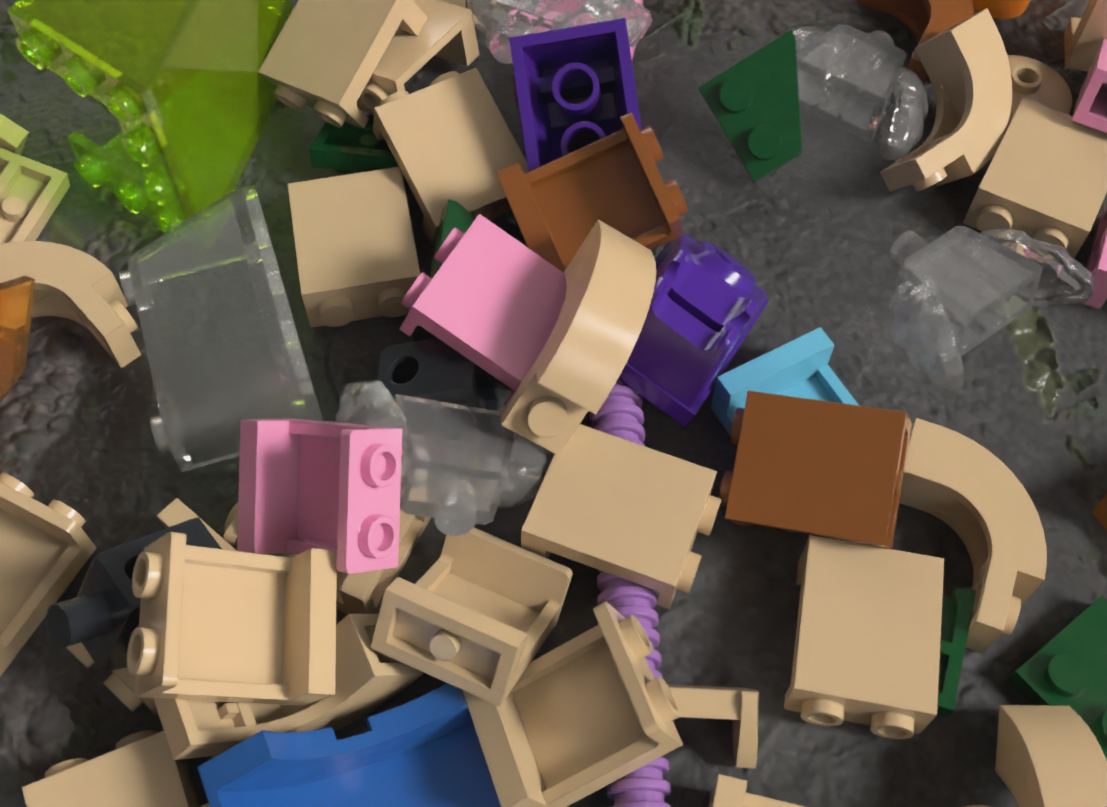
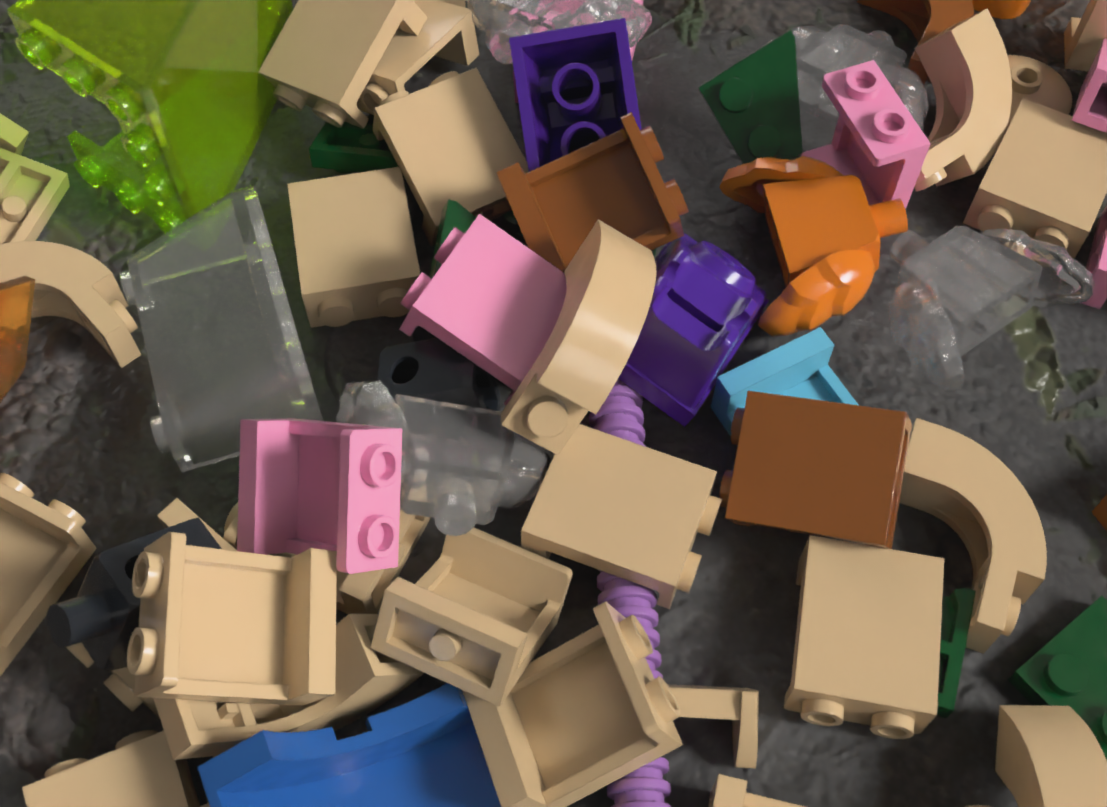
(820, 235): none -> orange torso
(873, 134): none -> bright pink panel

